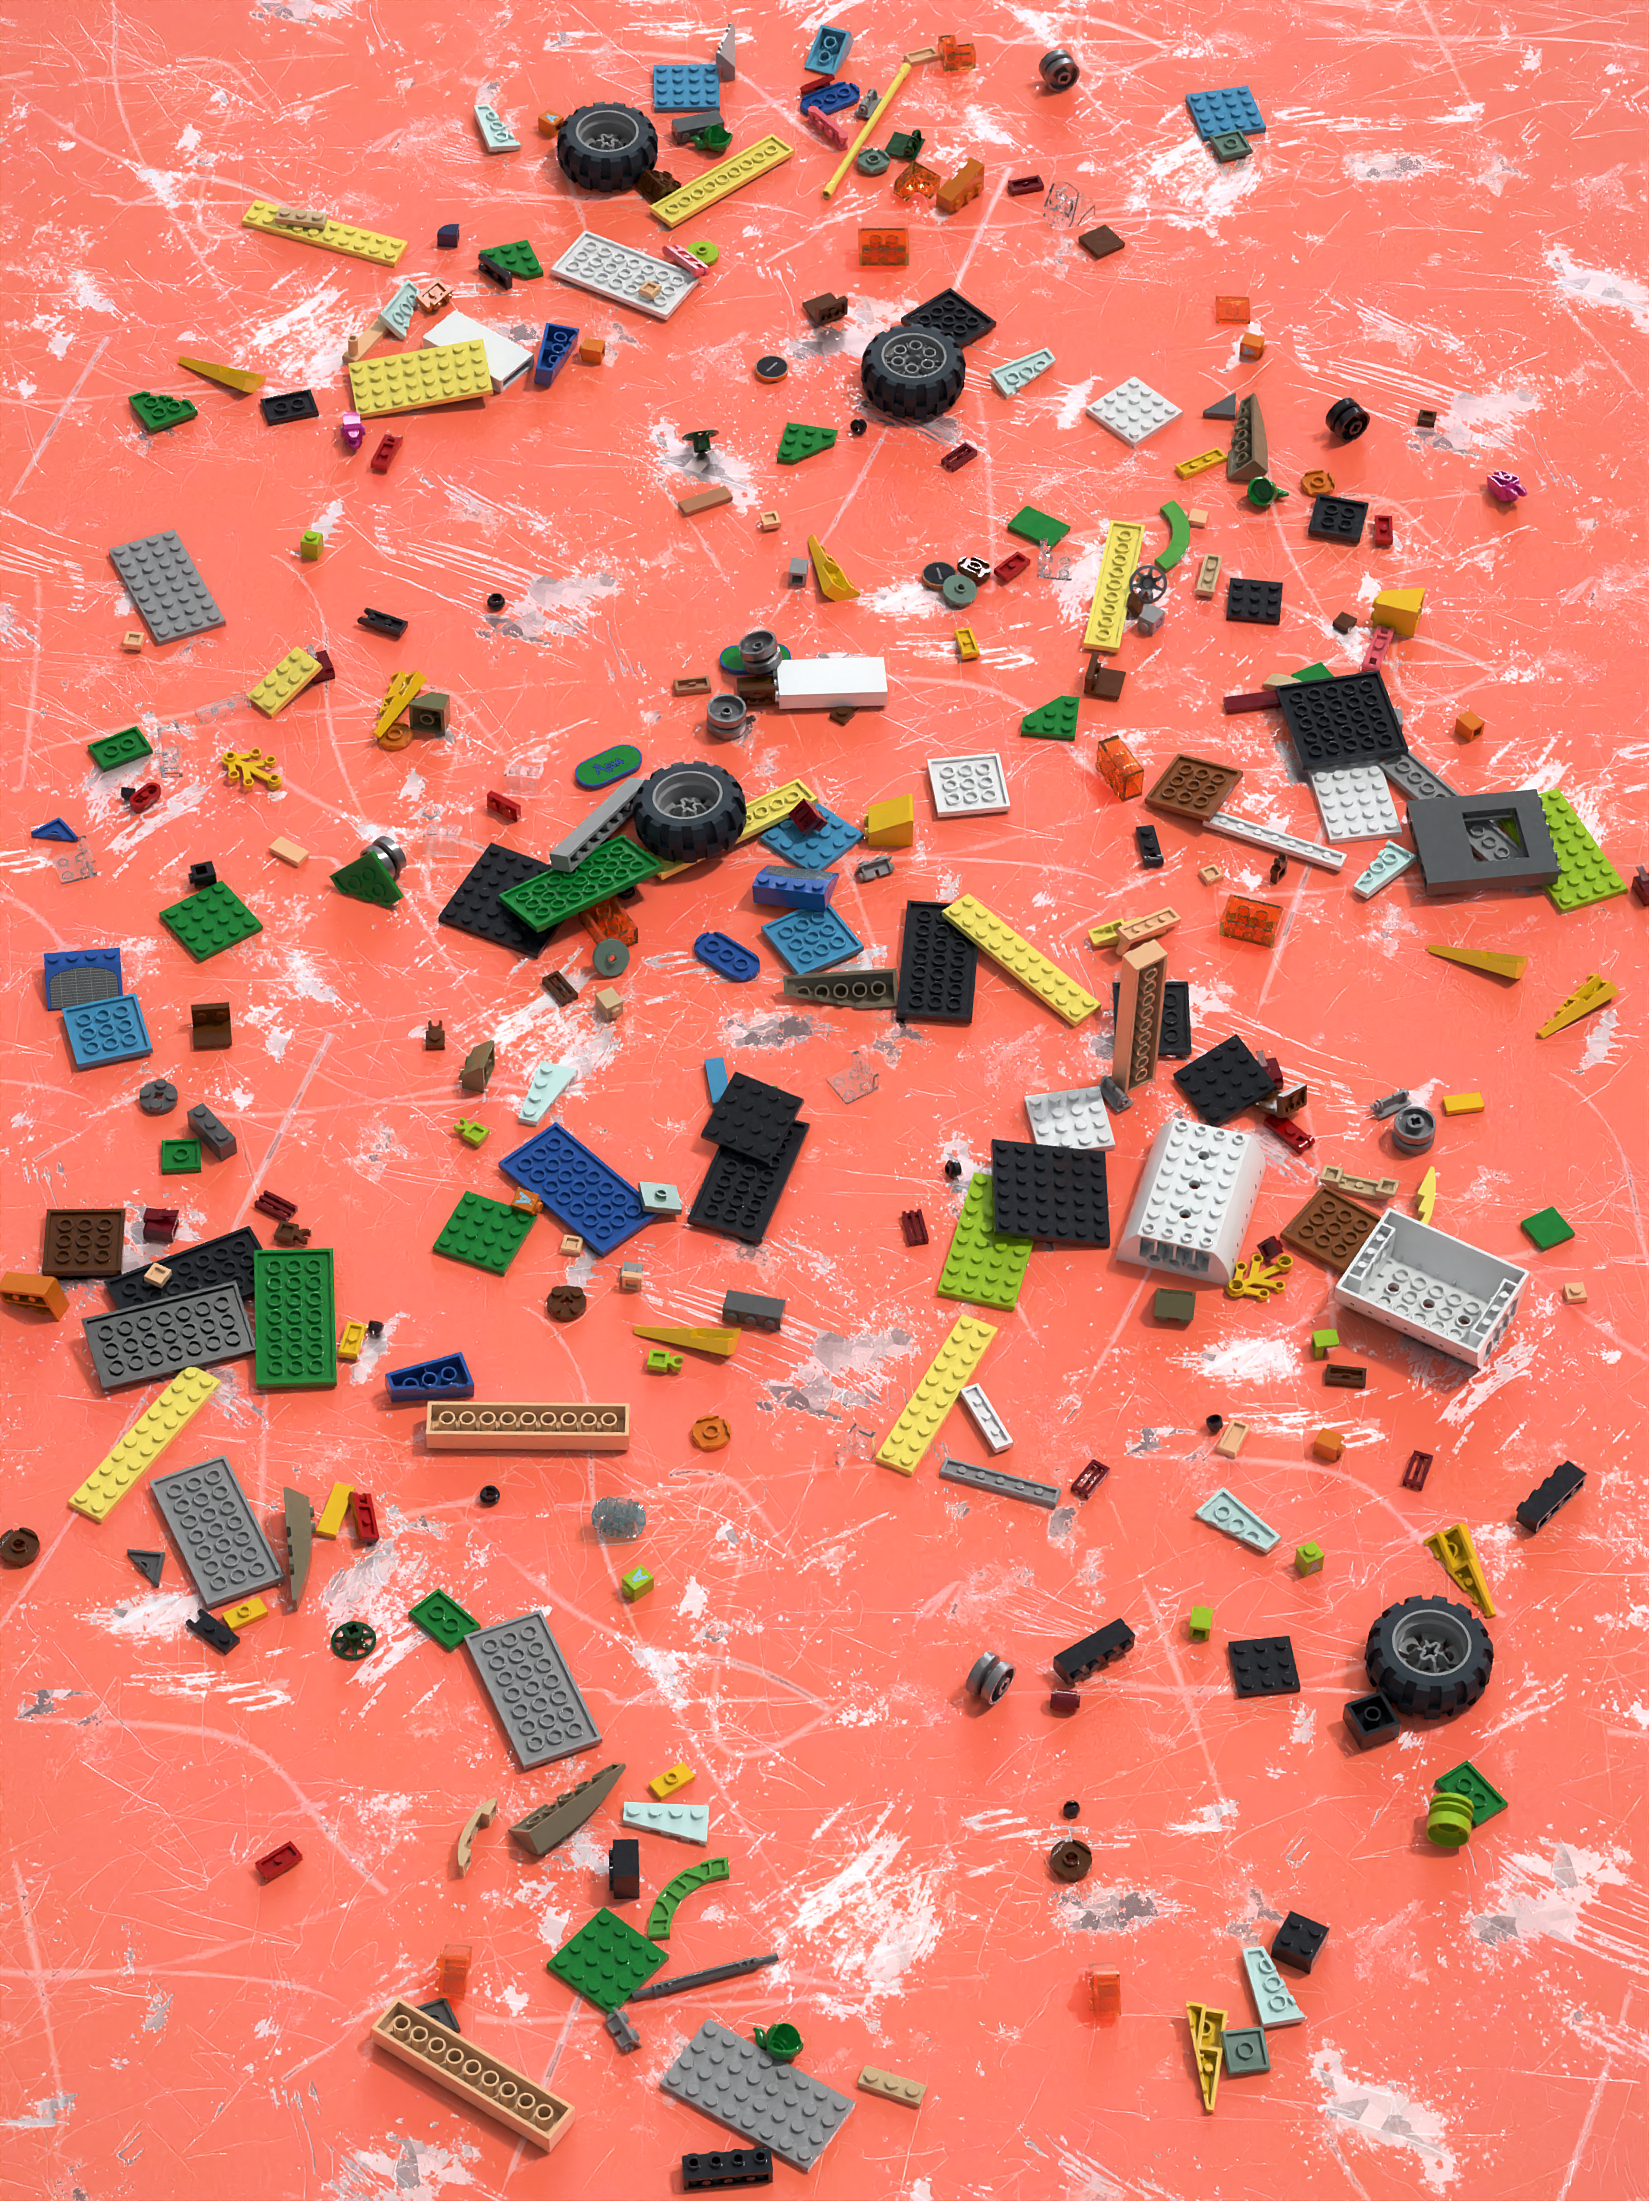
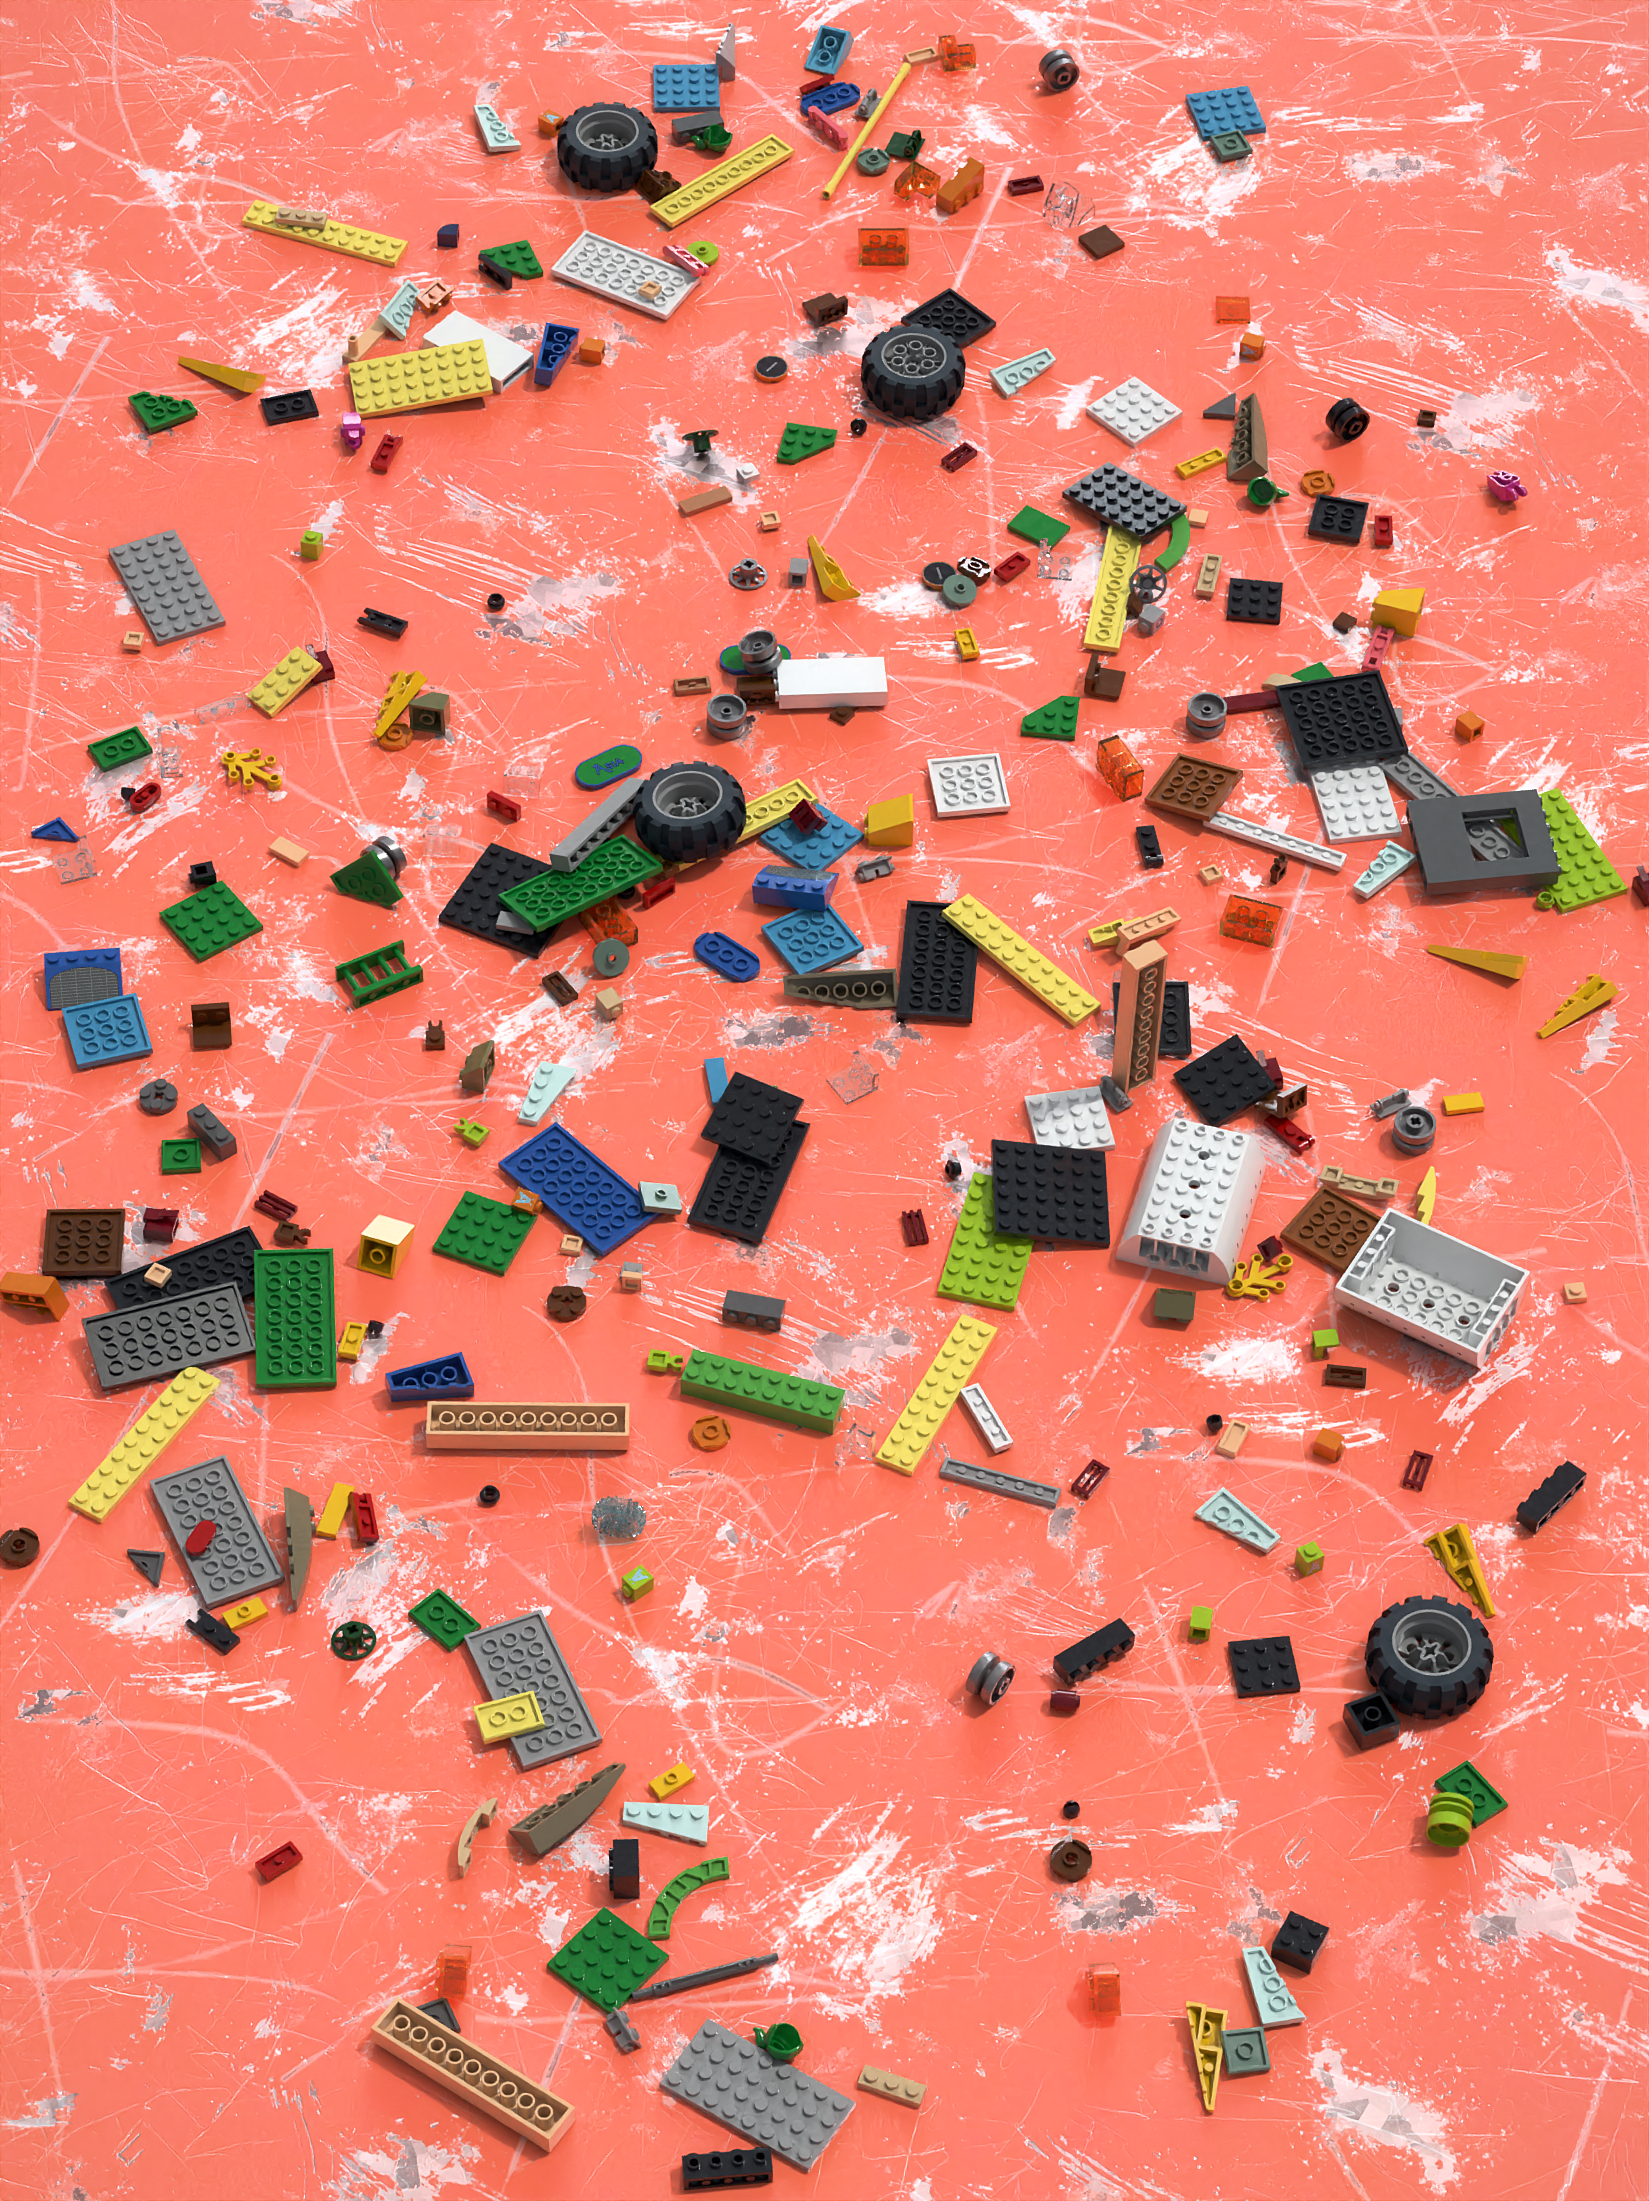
(201, 1538): none -> red tile
(384, 1246): none -> slope
(385, 987): none -> green fence
(508, 1717): none -> light yellow tile
(511, 922): none -> light grey tile
(659, 892): none -> red tile
(669, 869): none -> reddish brown tile
(708, 1339): yellow wedge -> none
(748, 473): none -> white plate
(748, 572): none -> flat silver wheel
(763, 1391): none -> bright green brick
(1124, 501): none -> plate
(1206, 715): none -> wheel
(1545, 900): none -> lime plate
(1547, 1229): green tile -> none

